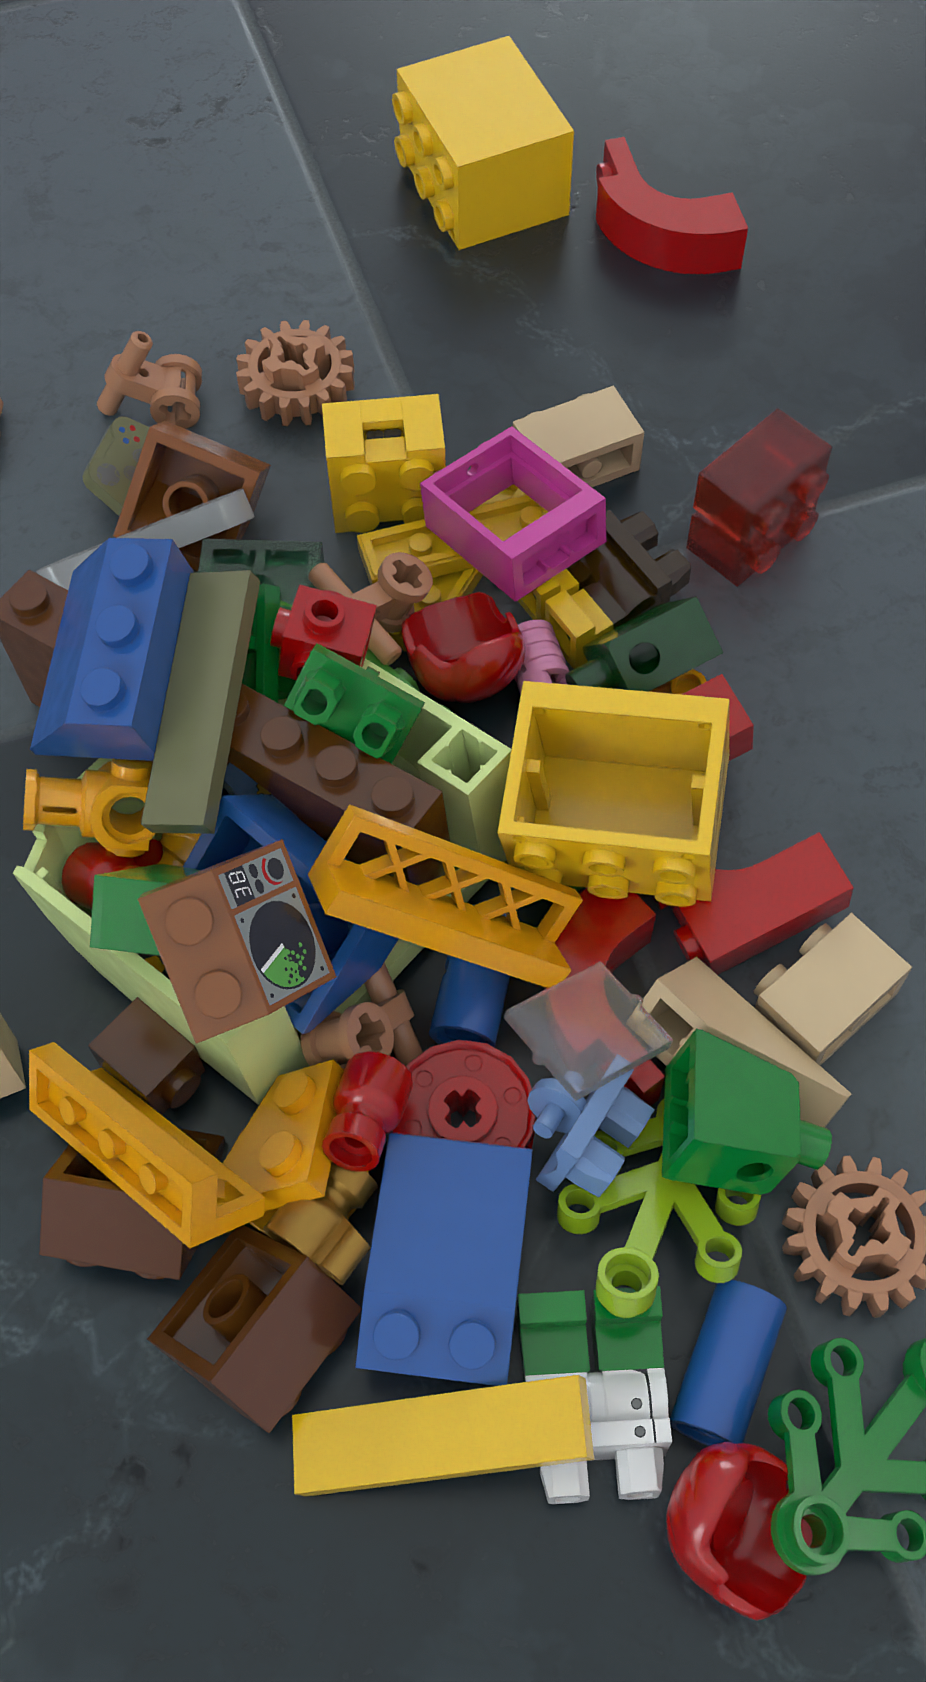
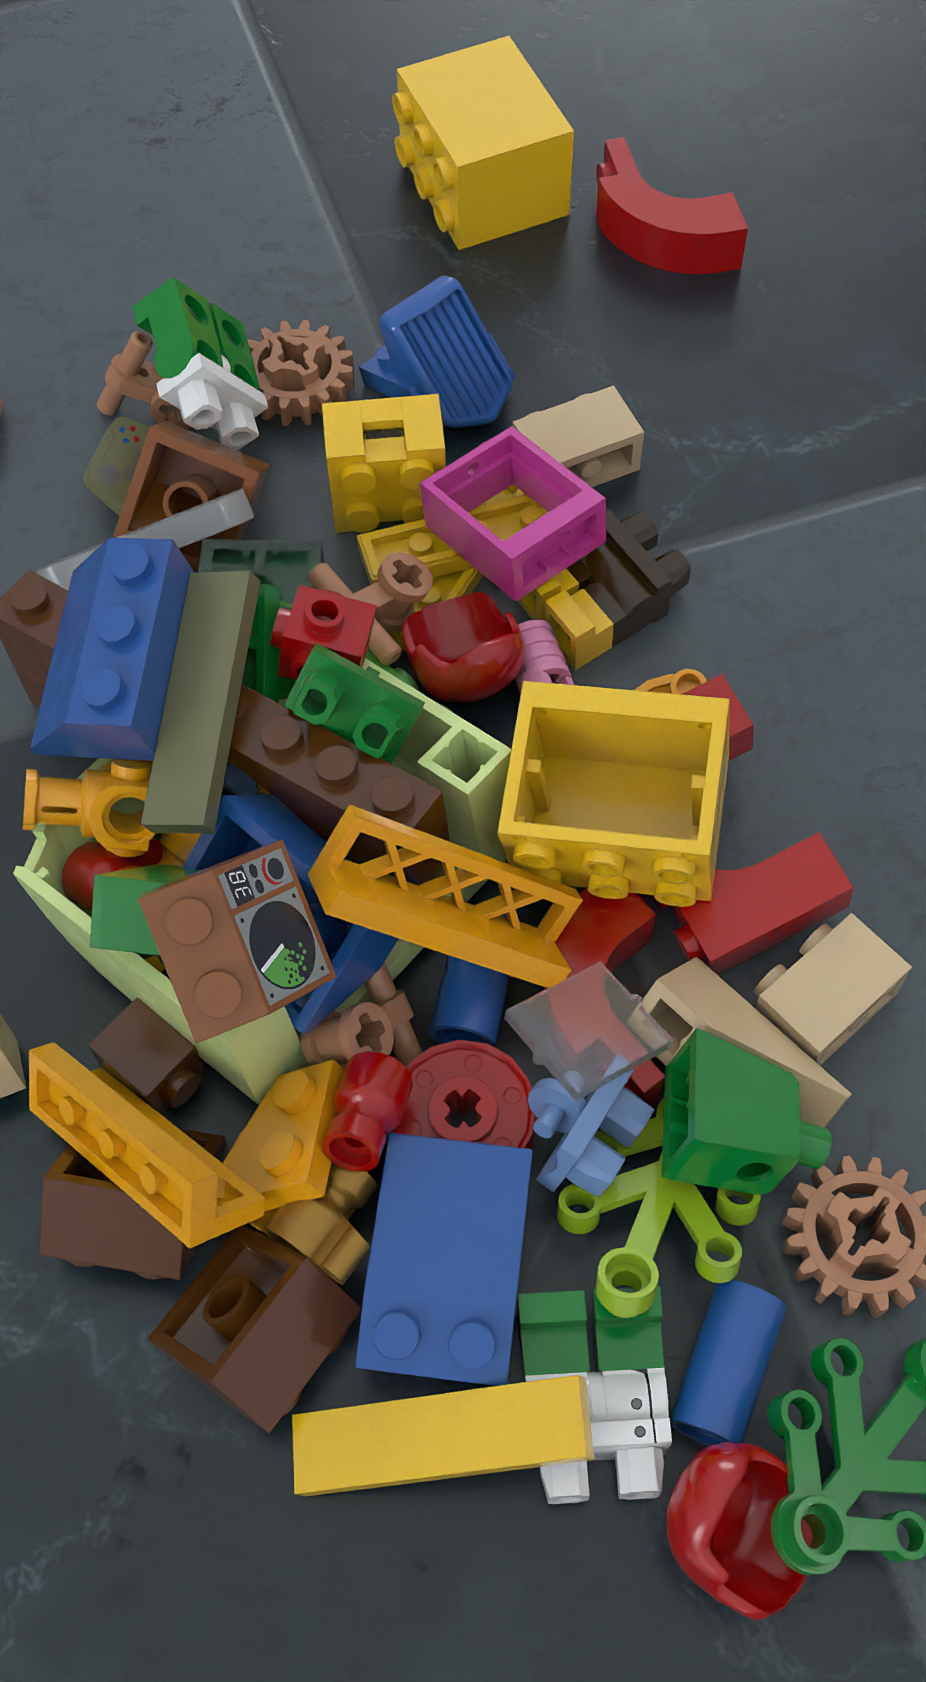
(203, 366): none -> hips
(441, 349): none -> blue piece
(649, 649): dark green torso -> none
(758, 497): clear red piece -> none

